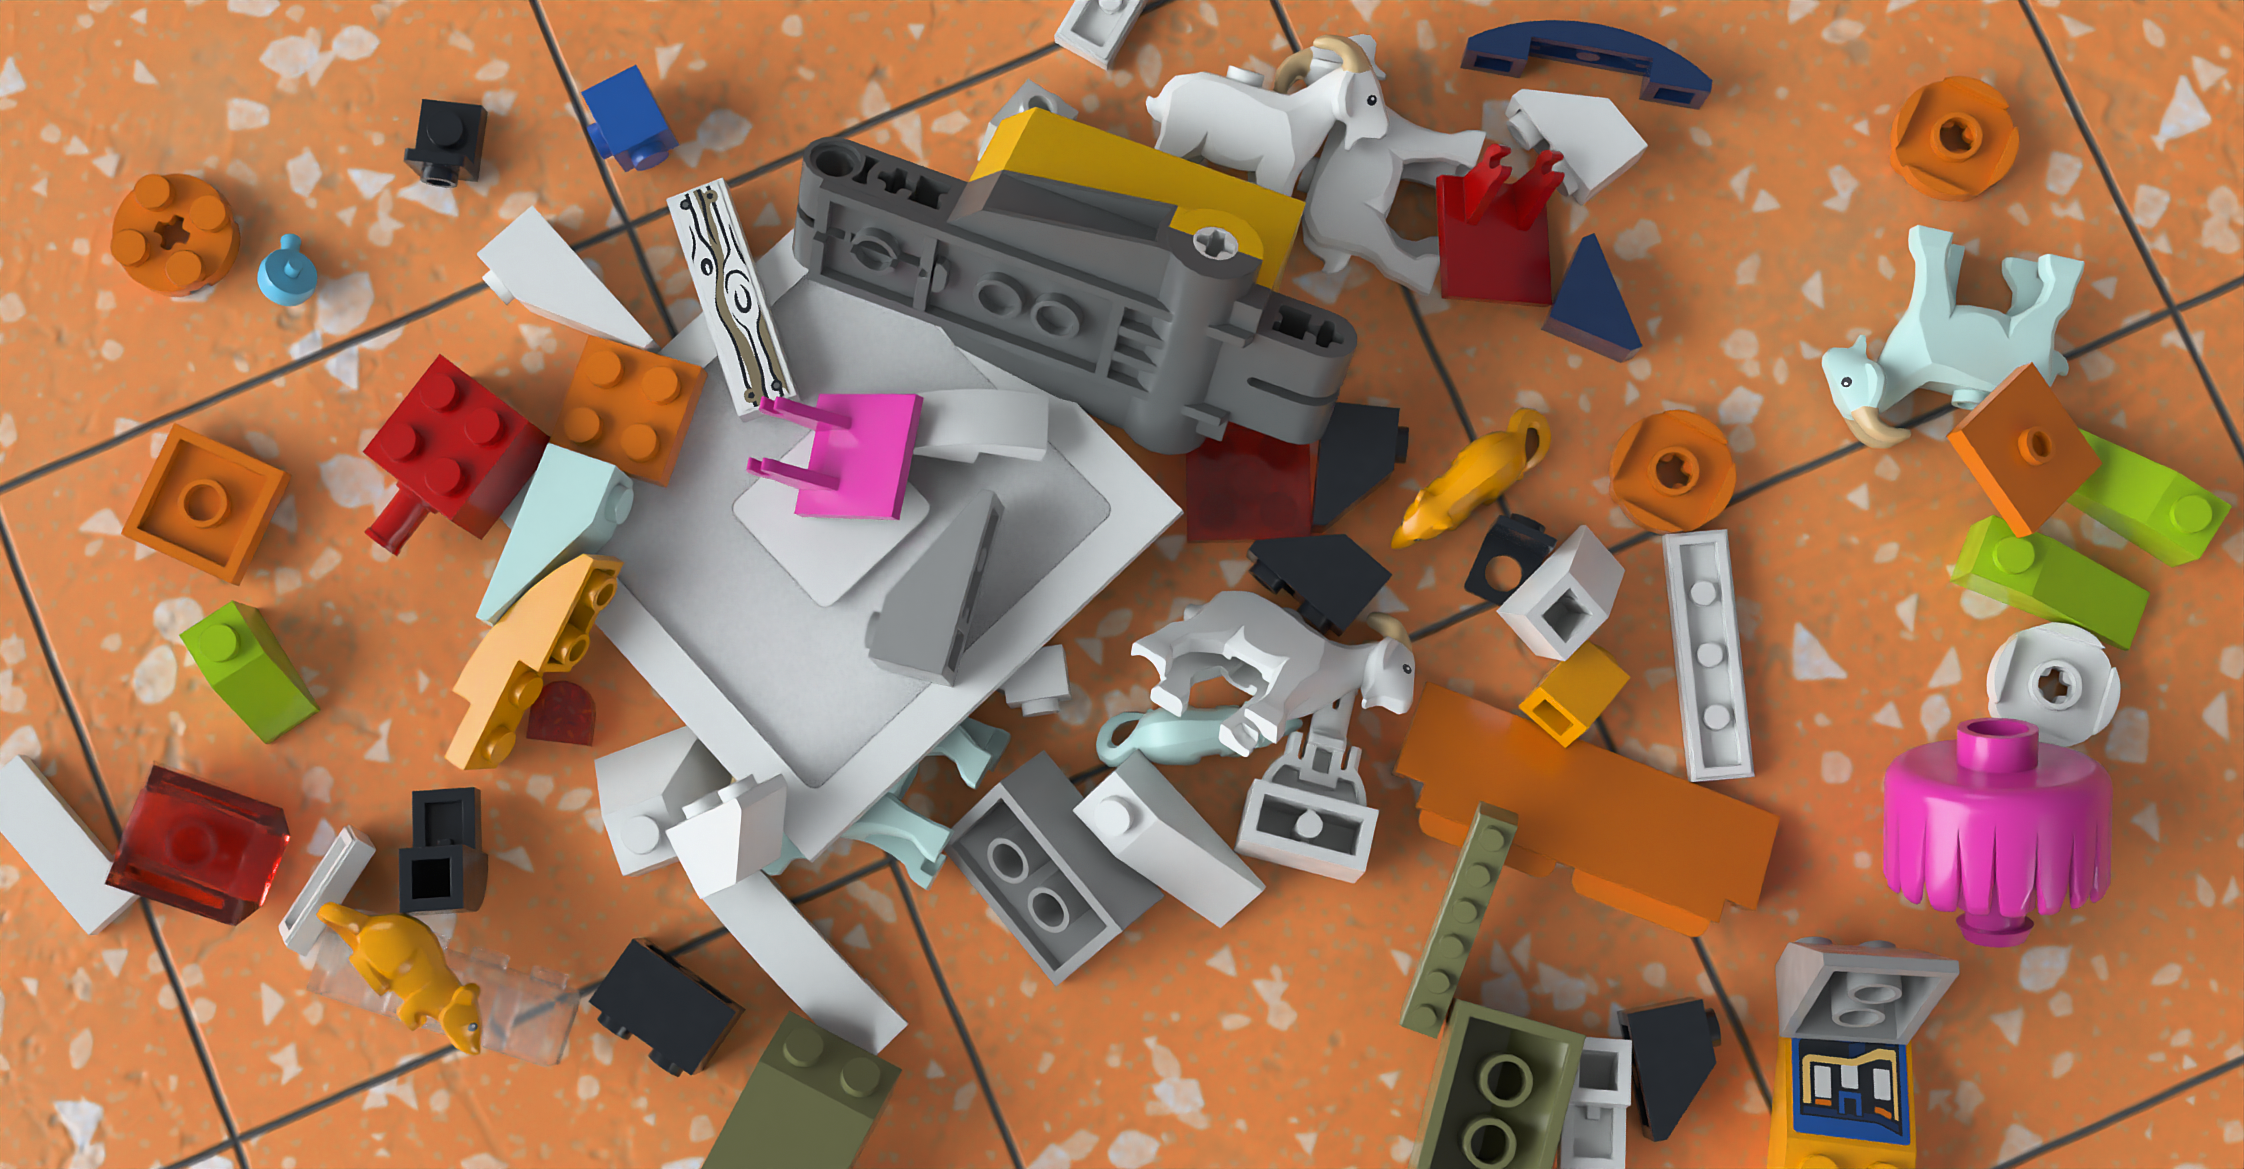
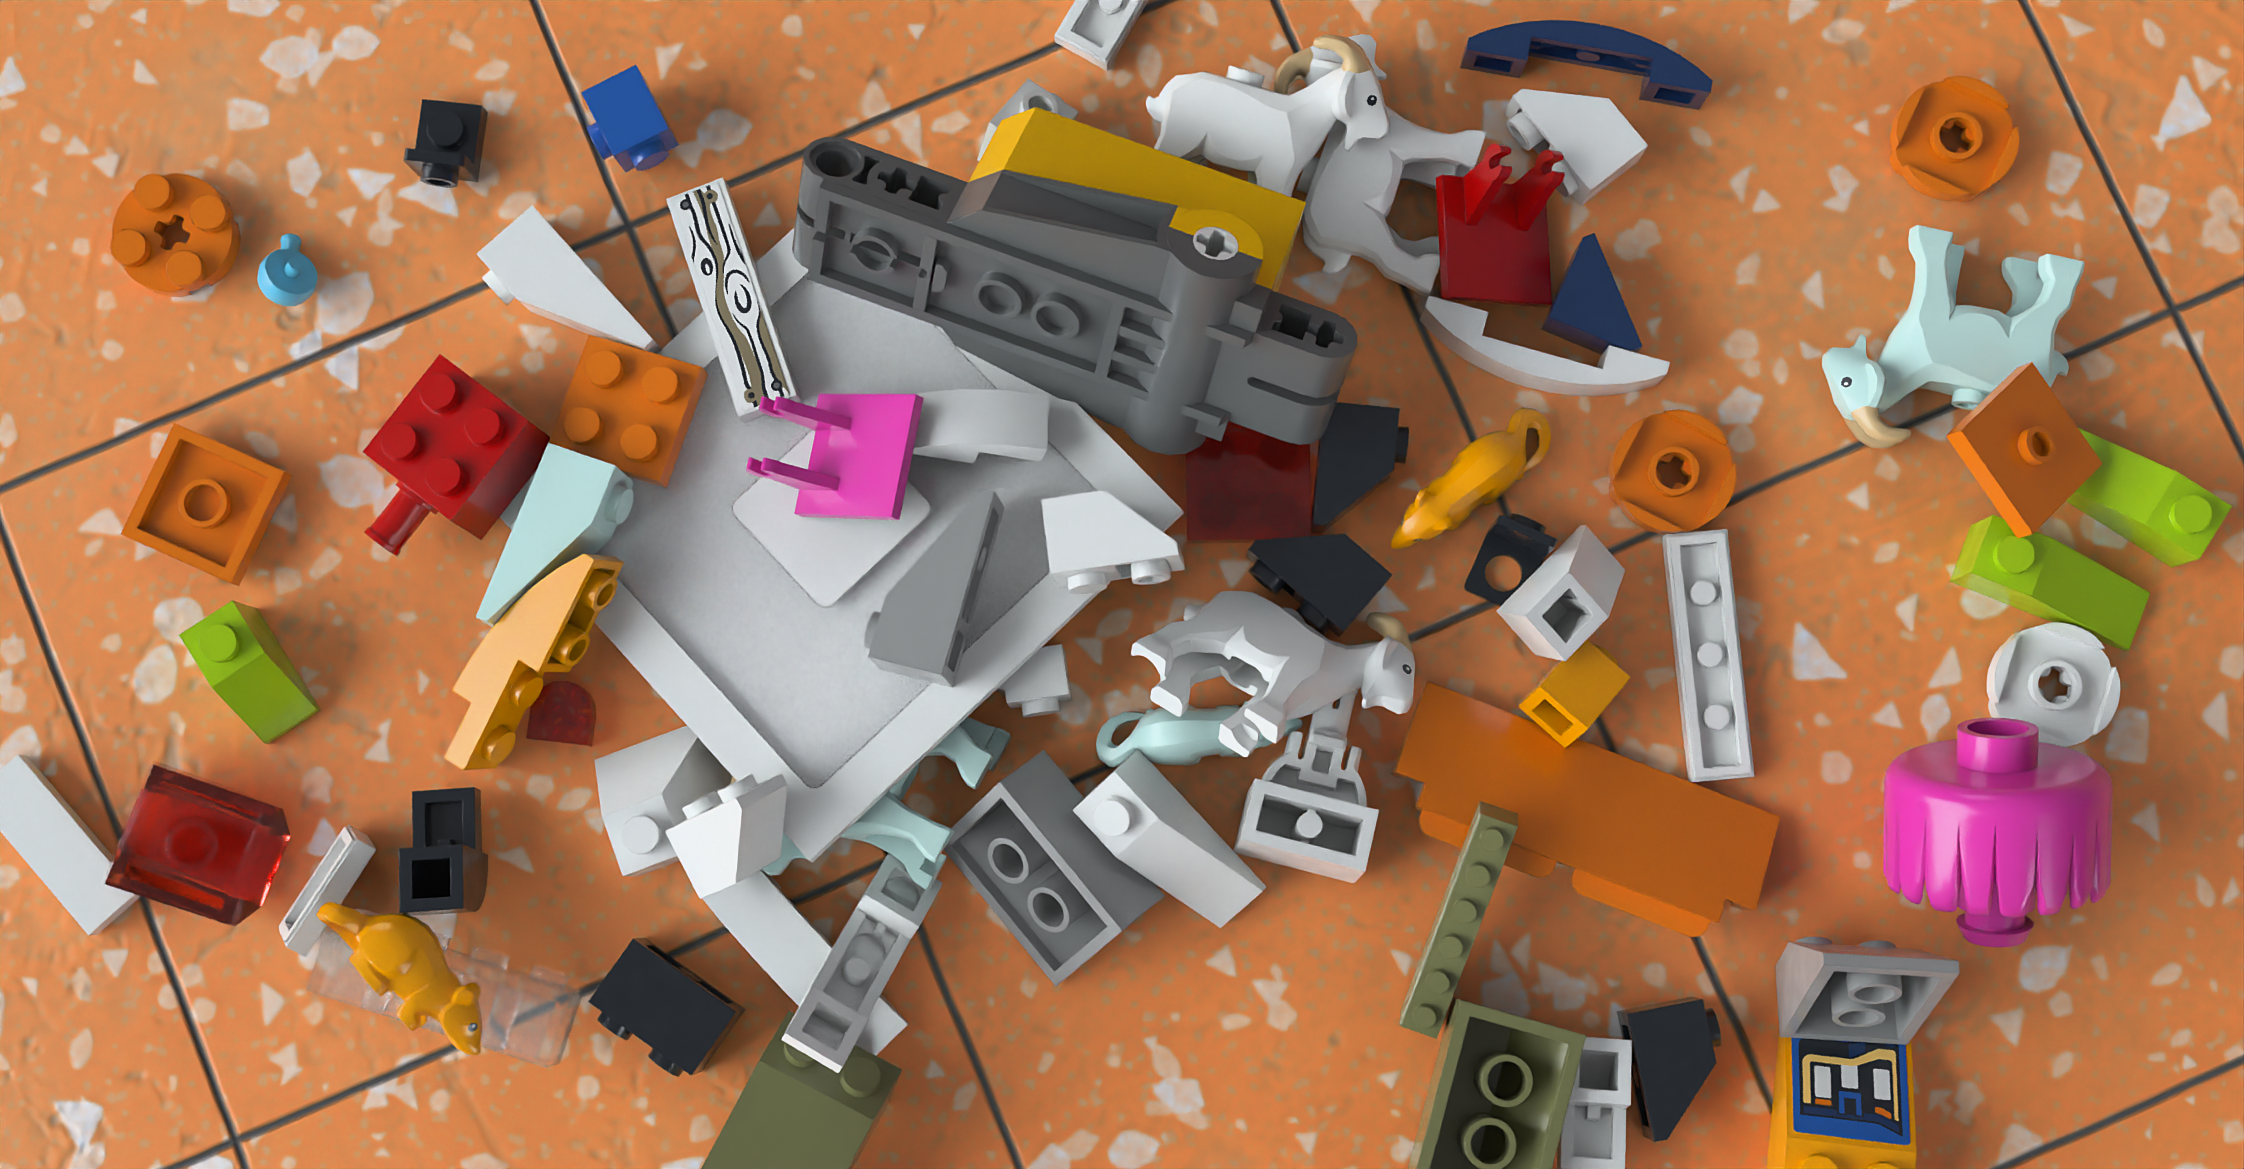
(859, 965): none -> white slope
(1103, 540): none -> white slope
(1462, 330): none -> white slope

